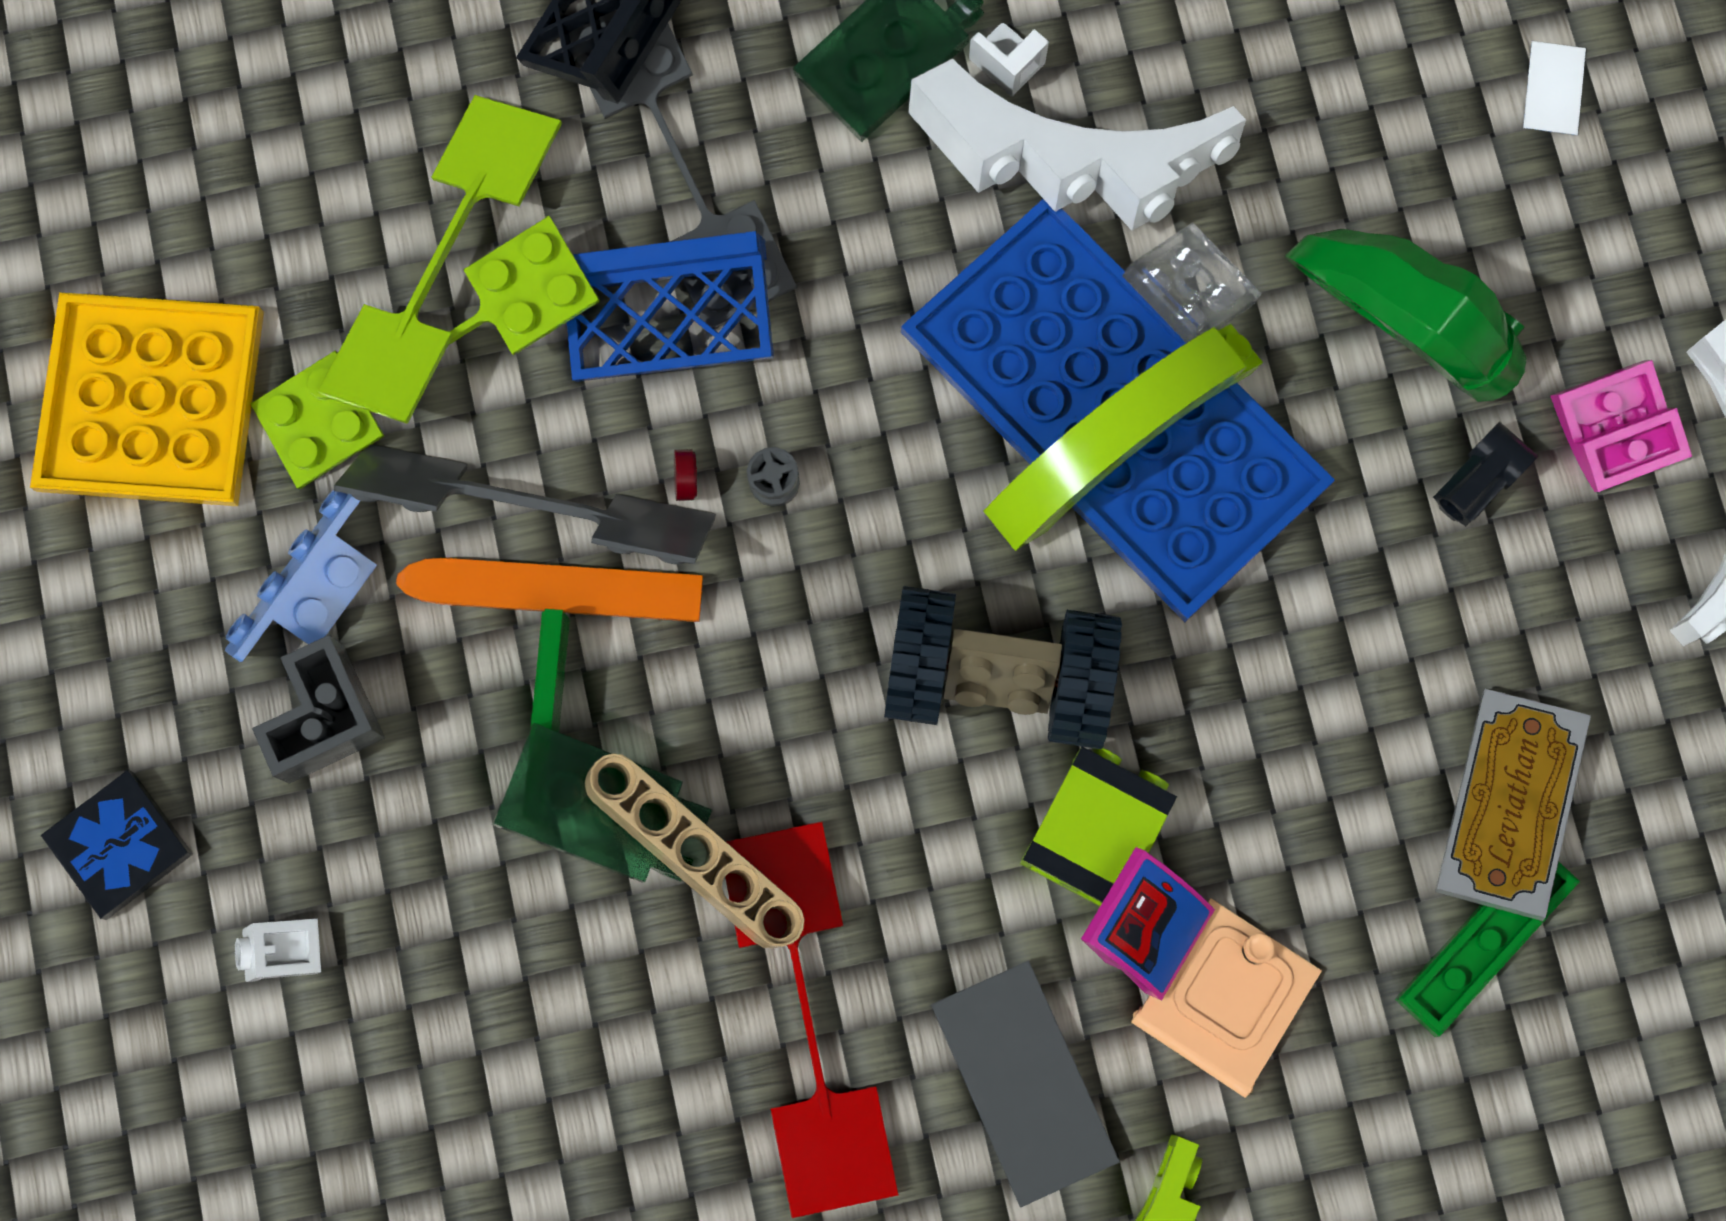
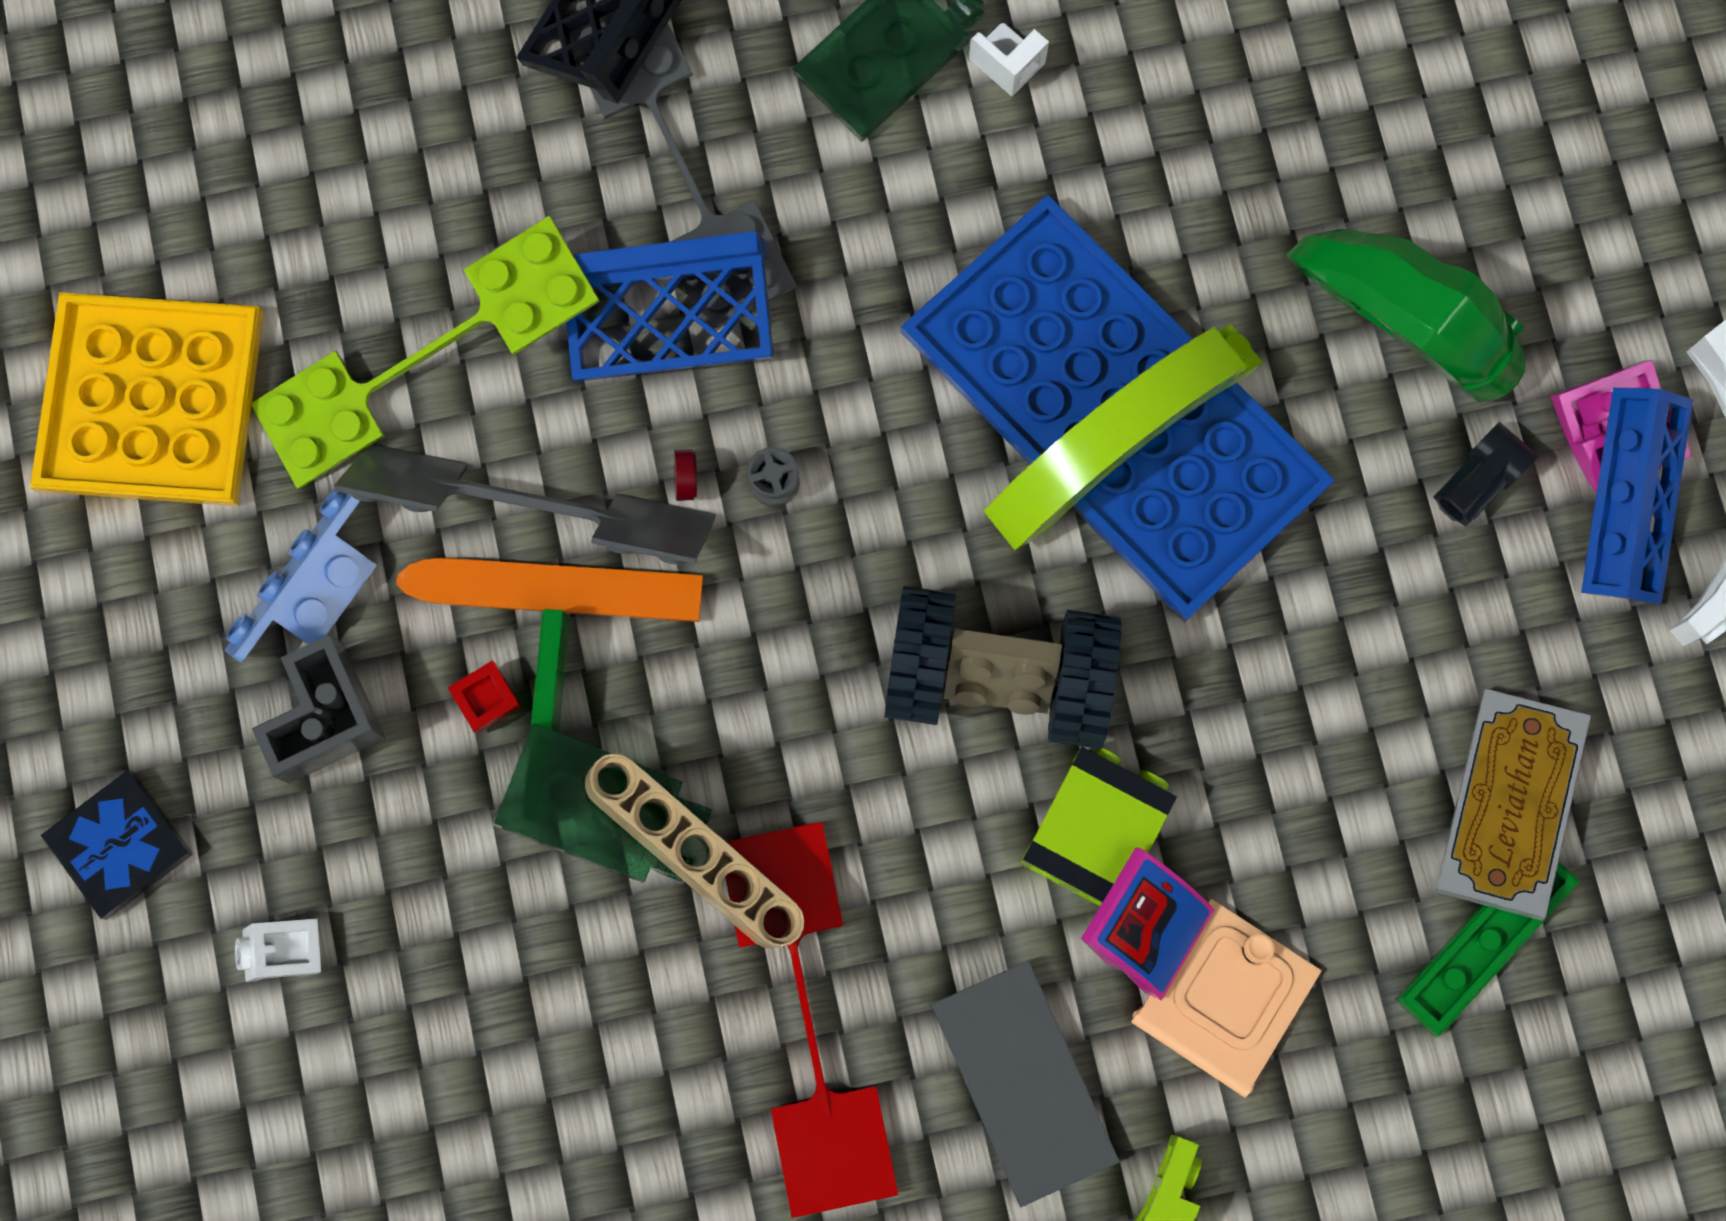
(393, 355): lime hinge -> none
(484, 697): none -> red plate
(1064, 161): white arch -> none
(1191, 283): clear plate -> none
(1554, 88): white sticker -> none
(1632, 493): none -> blue fence

